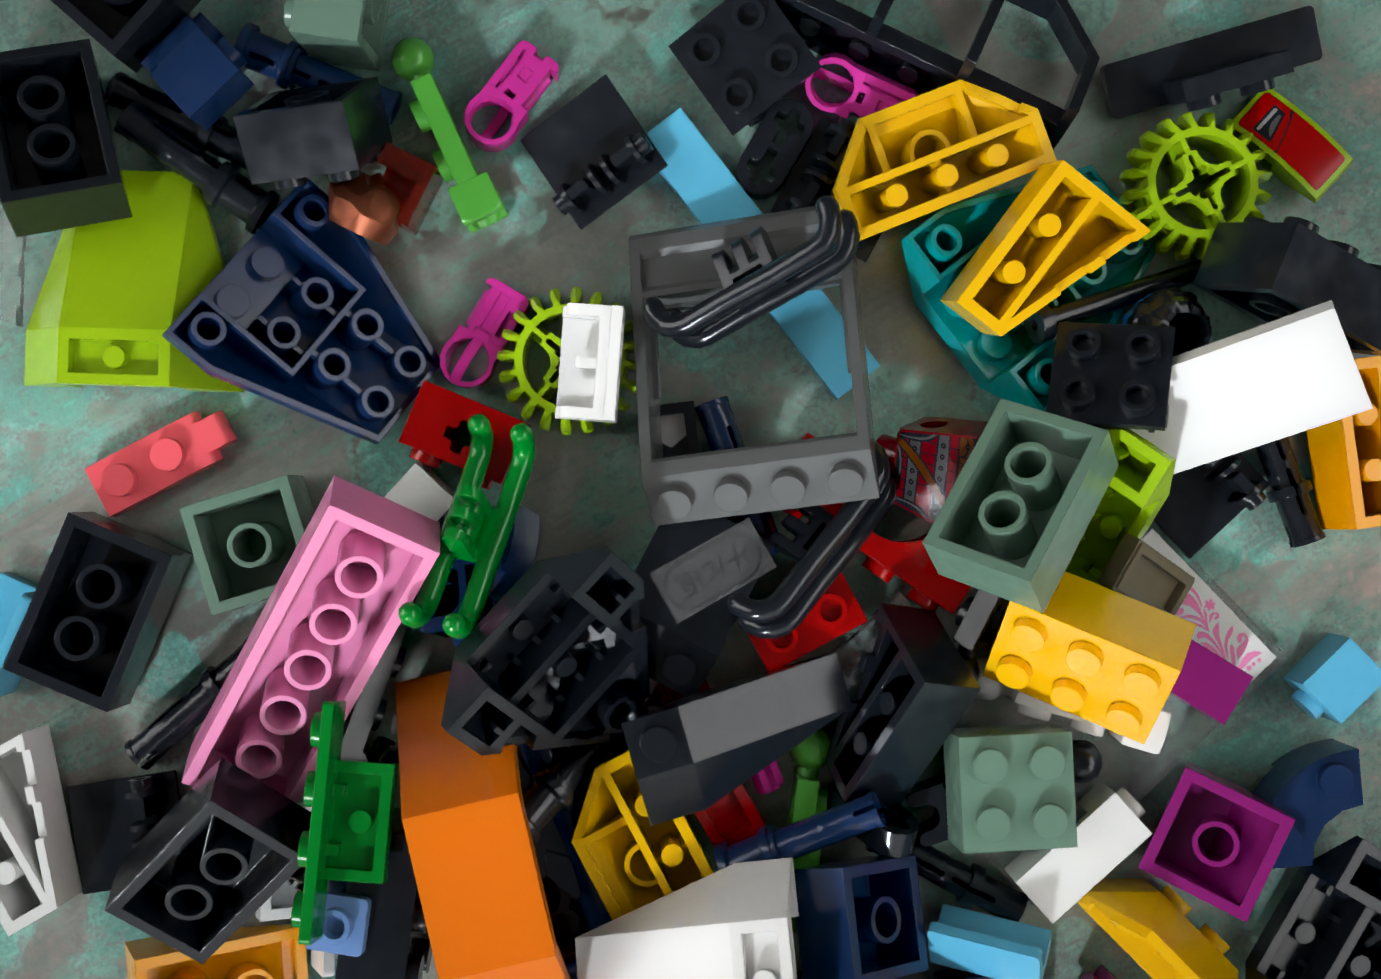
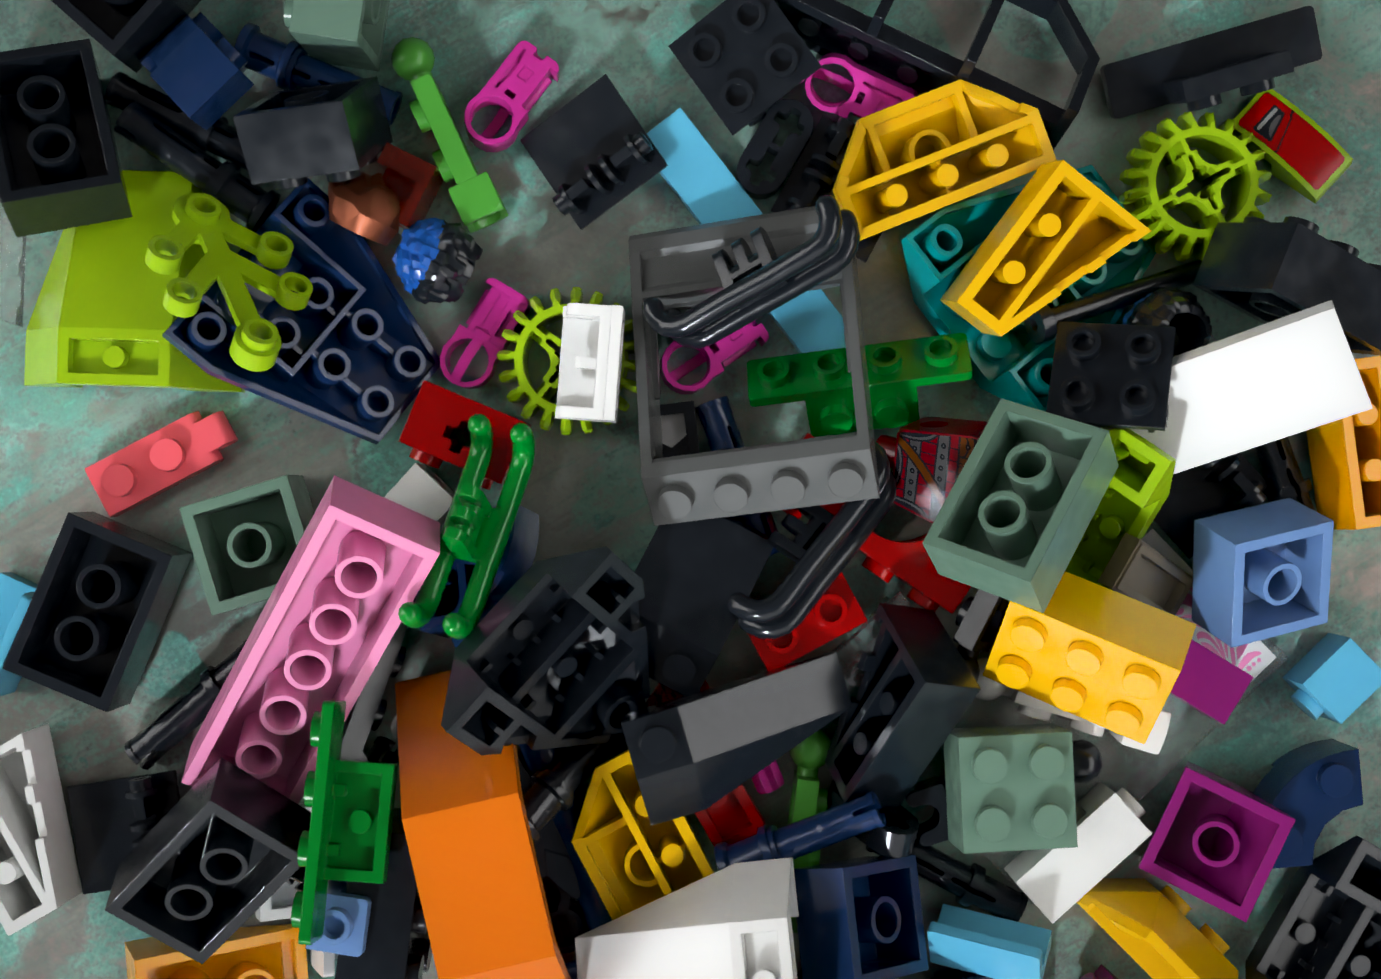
(208, 223): none -> lime plant
(436, 260): none -> piece
(712, 570): clear tile -> none
(716, 356): none -> dark pink piece
(827, 388): none -> green bracket
(1261, 571): none -> medium blue brick

